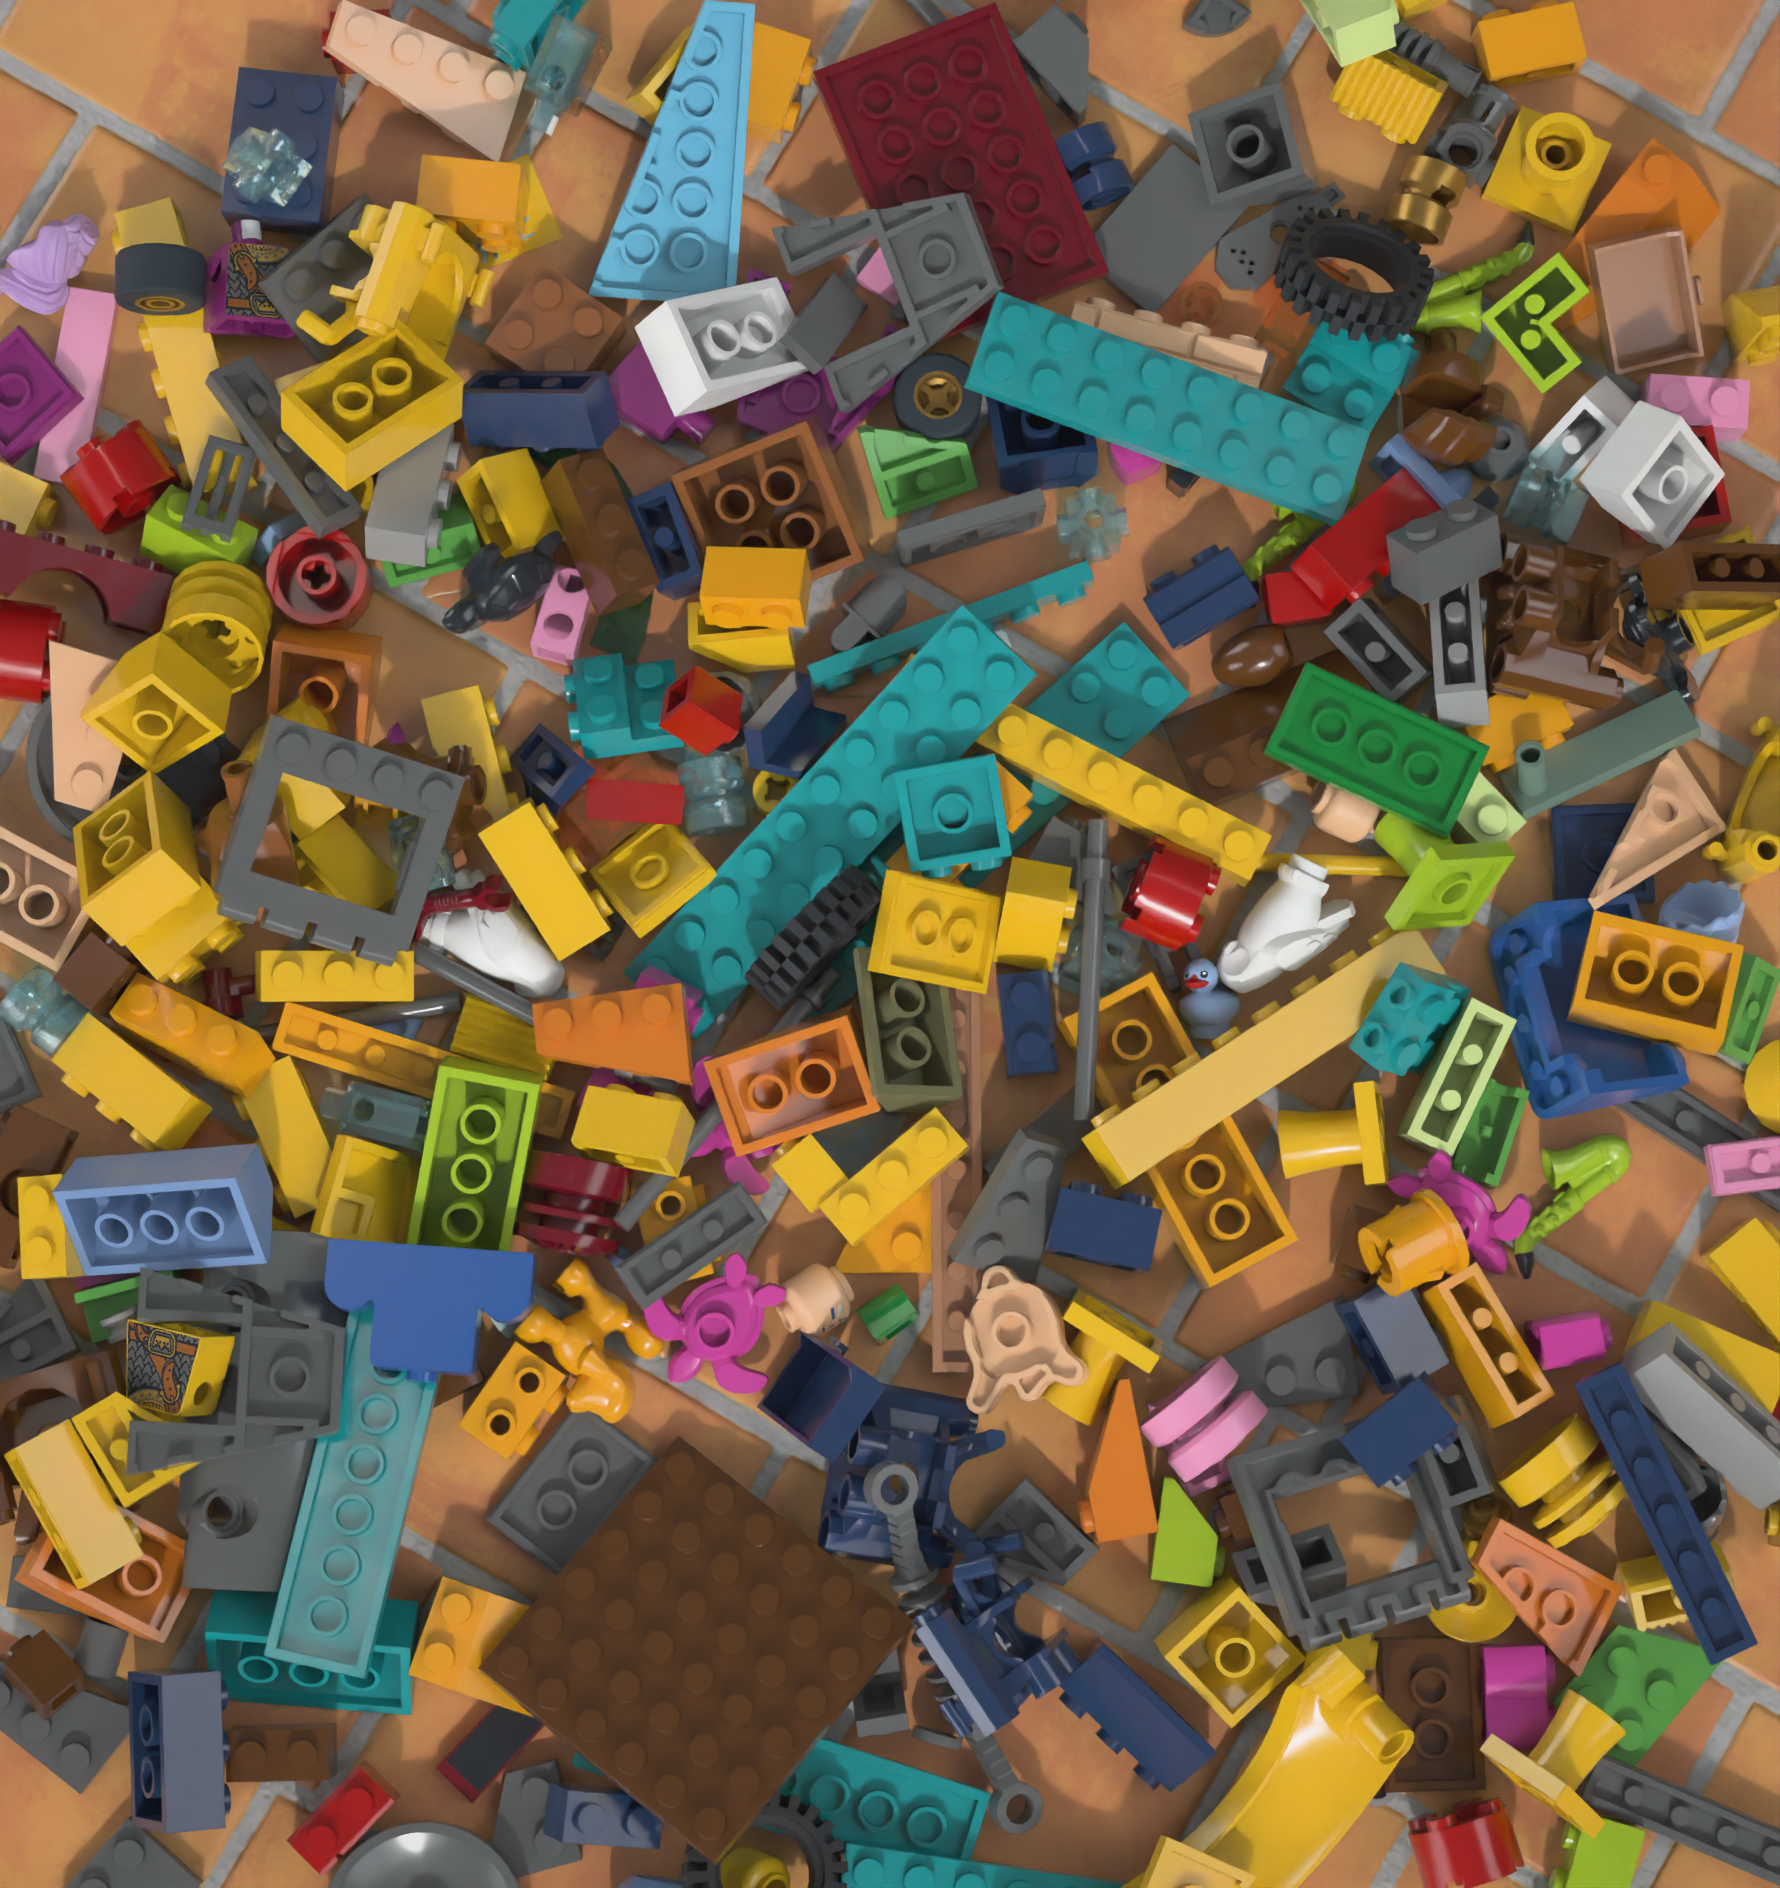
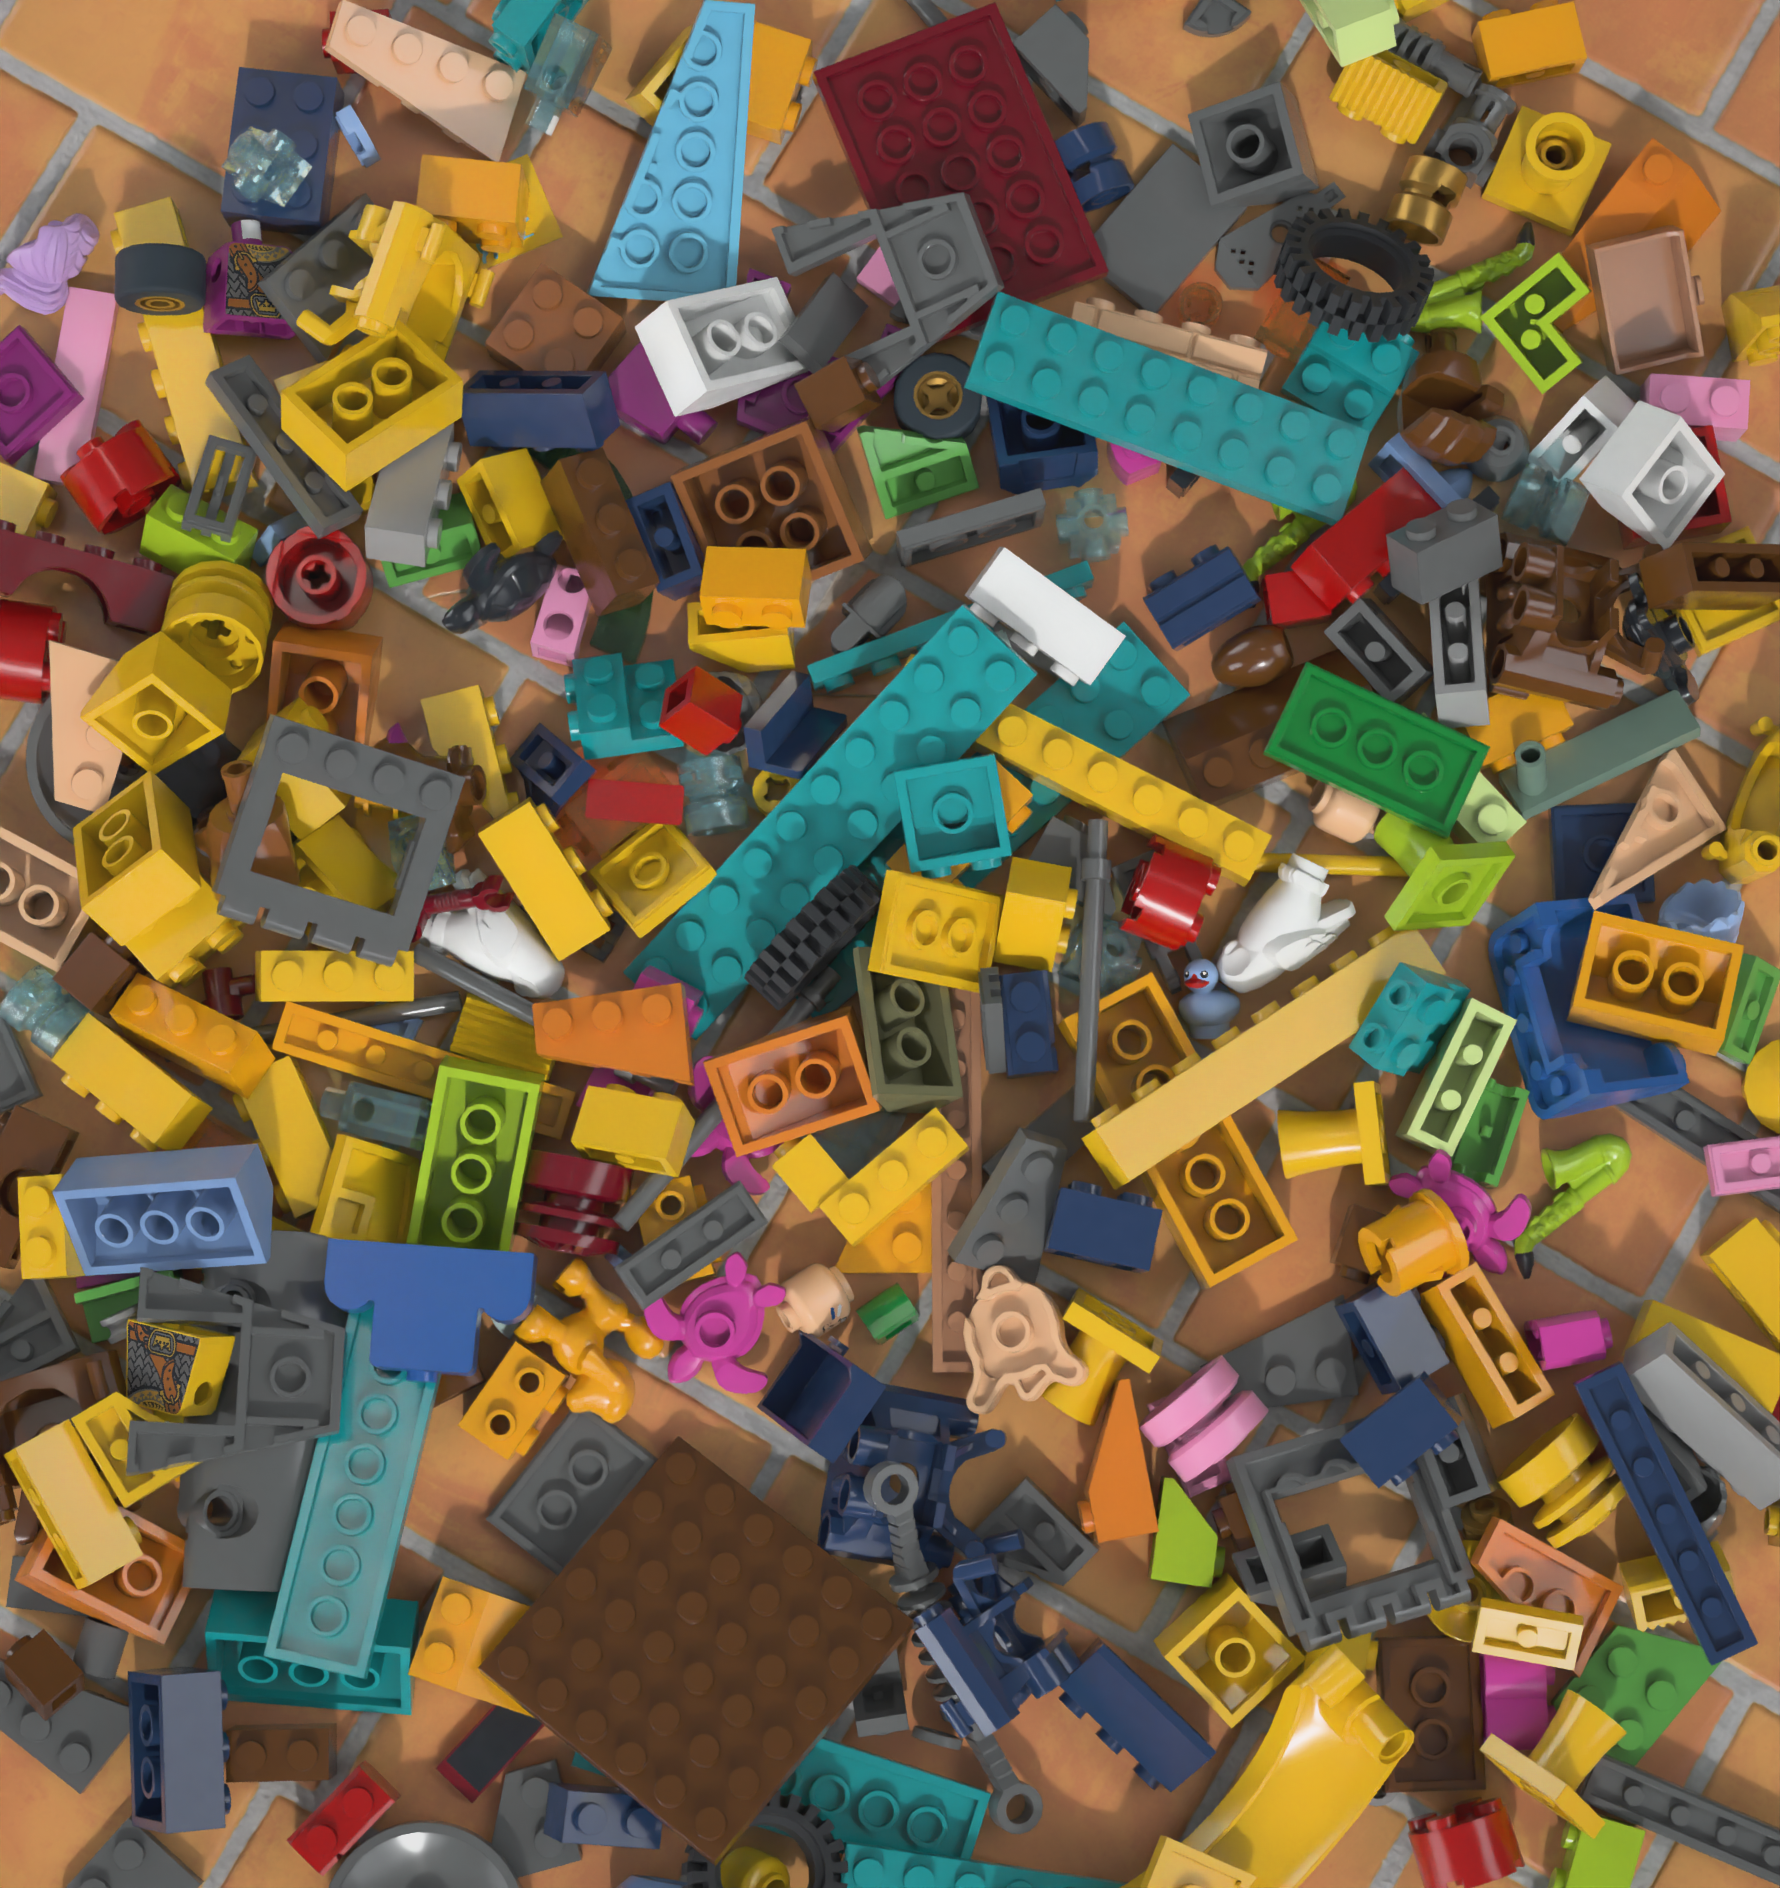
(357, 136): none -> light blue tile
(839, 393): none -> reddish brown brick
(992, 1020): none -> dark grey tile
(1043, 618): none -> white brick
(1527, 1633): none -> yellow plate

